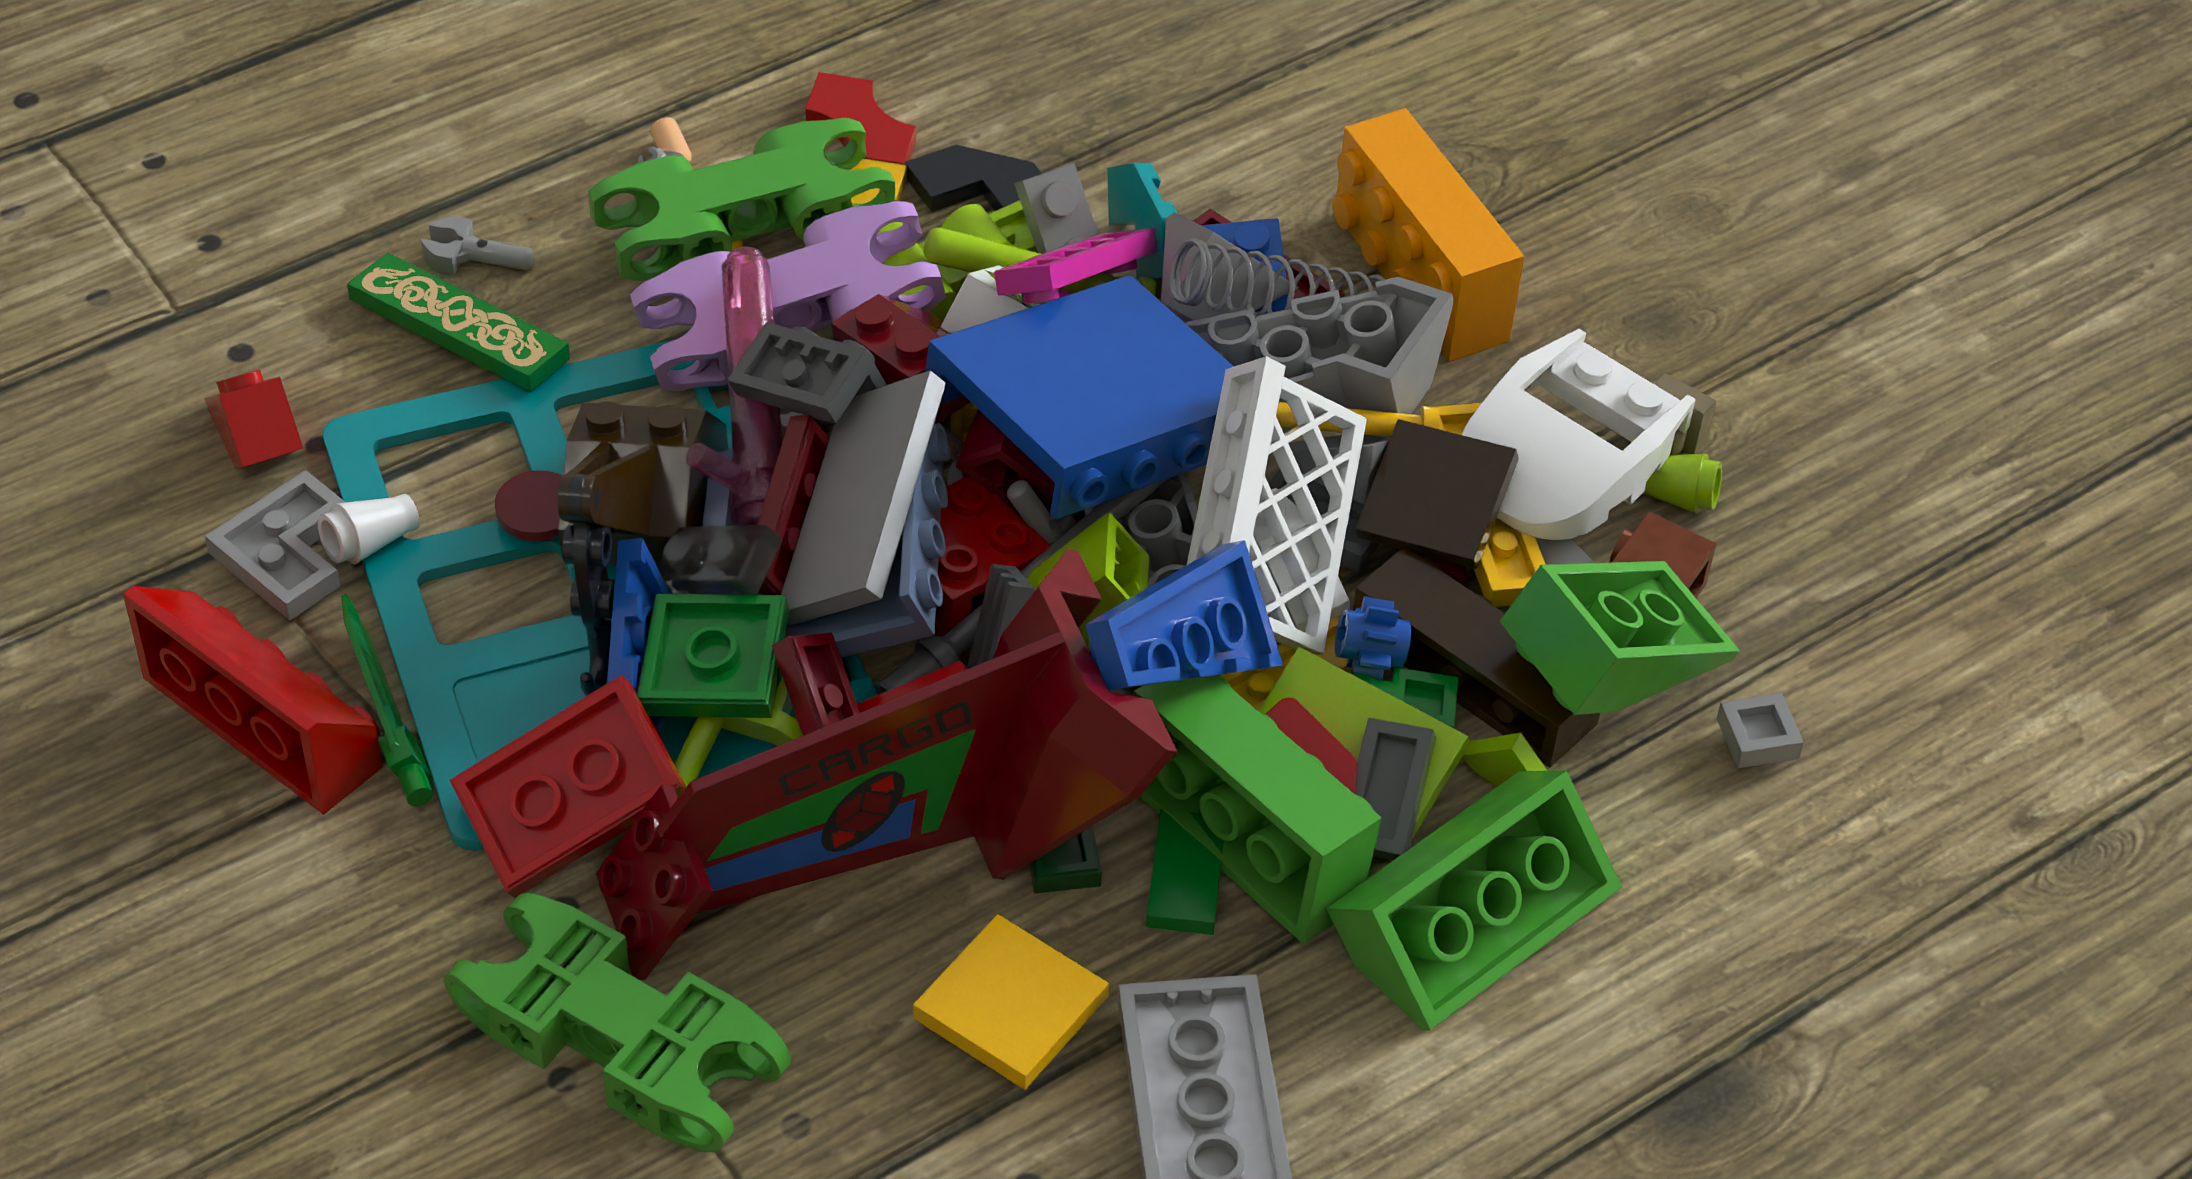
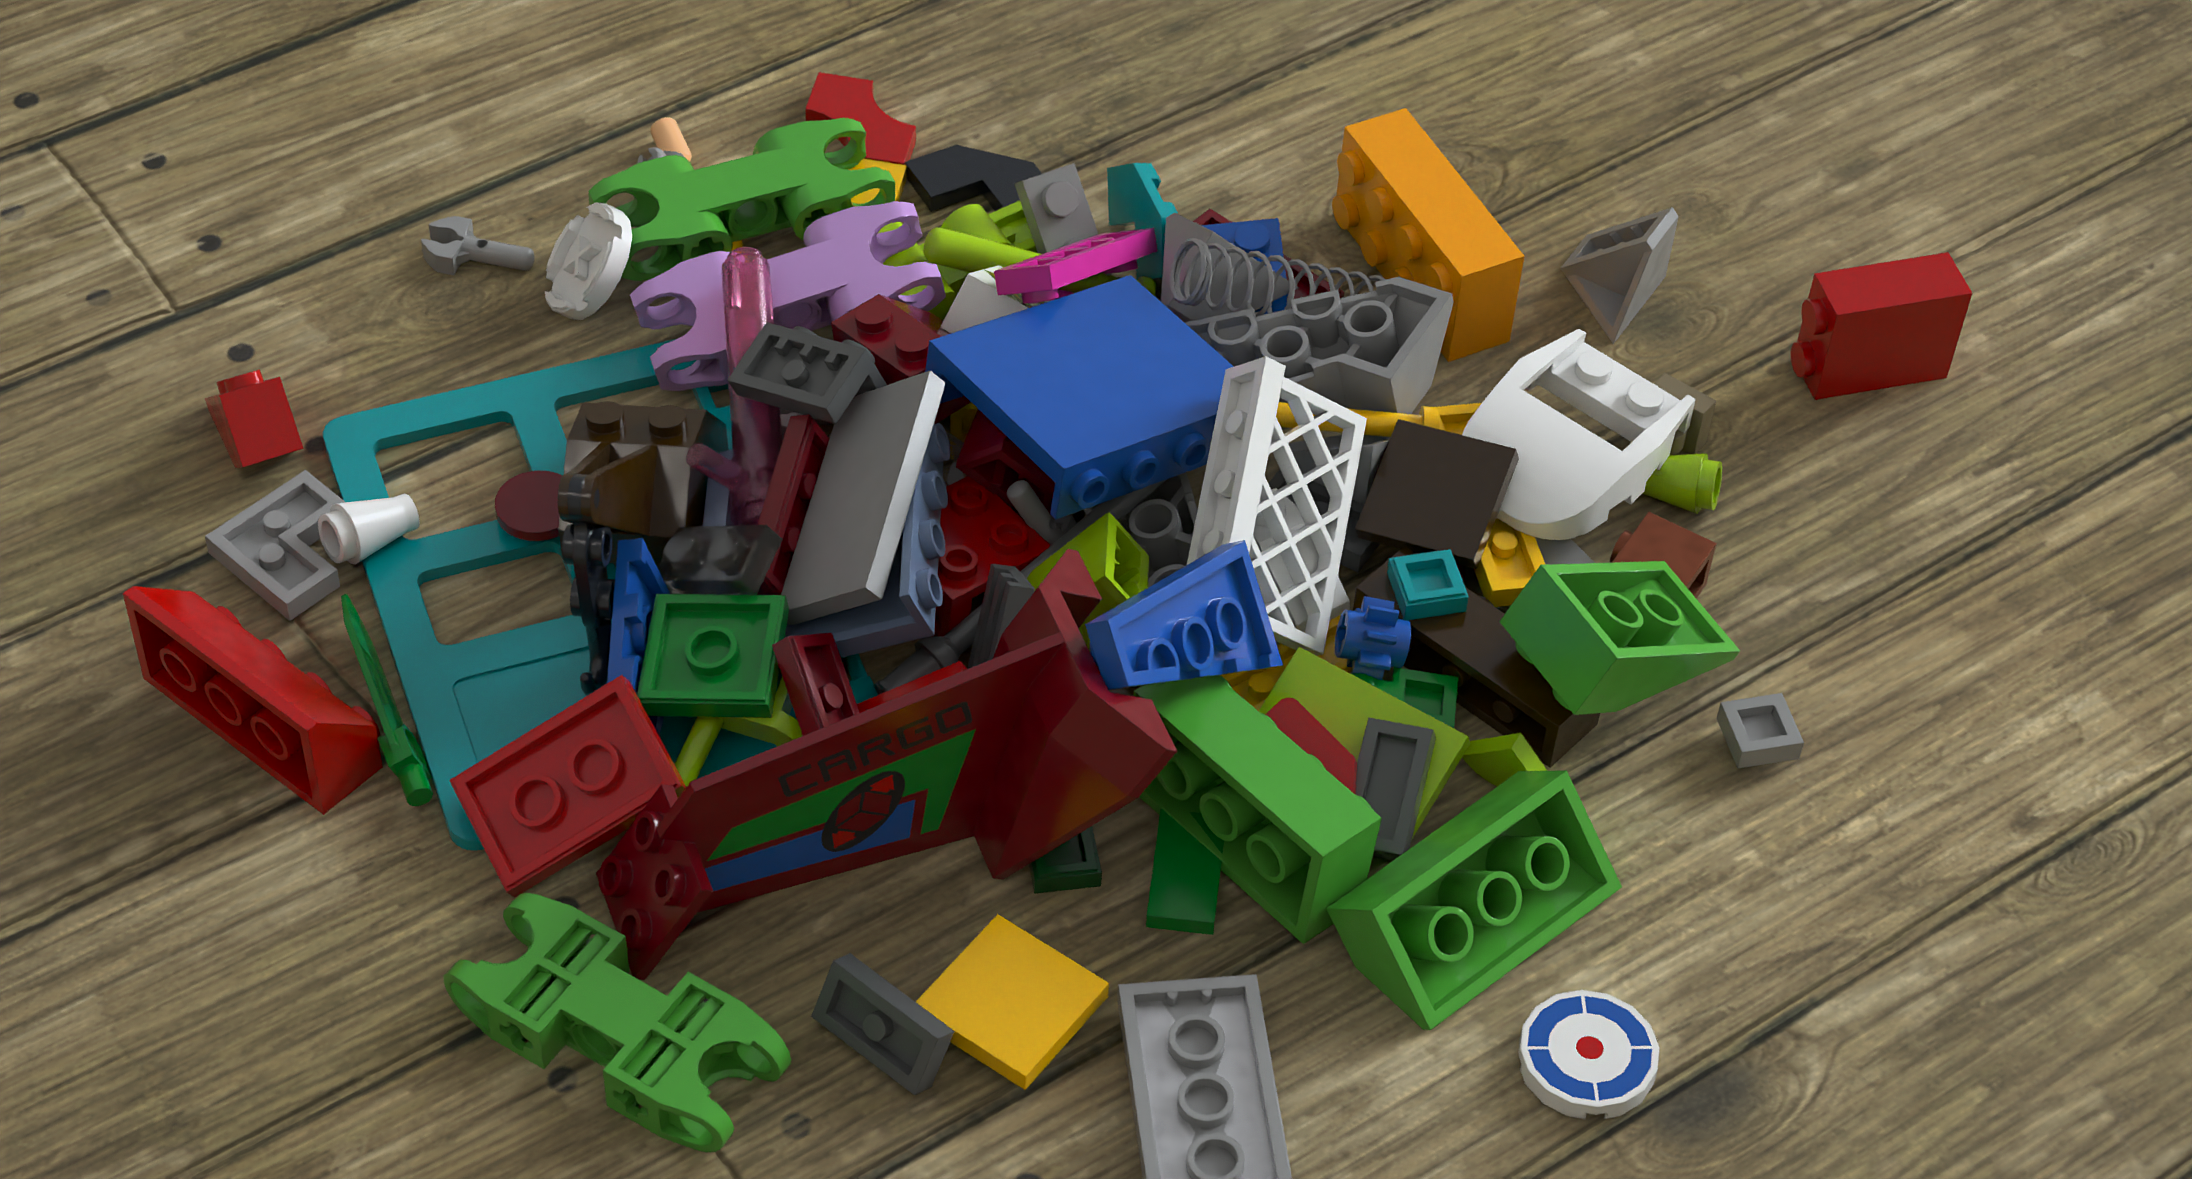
(459, 321): green tile -> none
(588, 261): none -> white tile
(882, 1024): none -> dark grey plate
(1427, 584): none -> teal tile
(1588, 1054): none -> tile
(1622, 268): none -> light grey slope
(1880, 325): none -> red brick

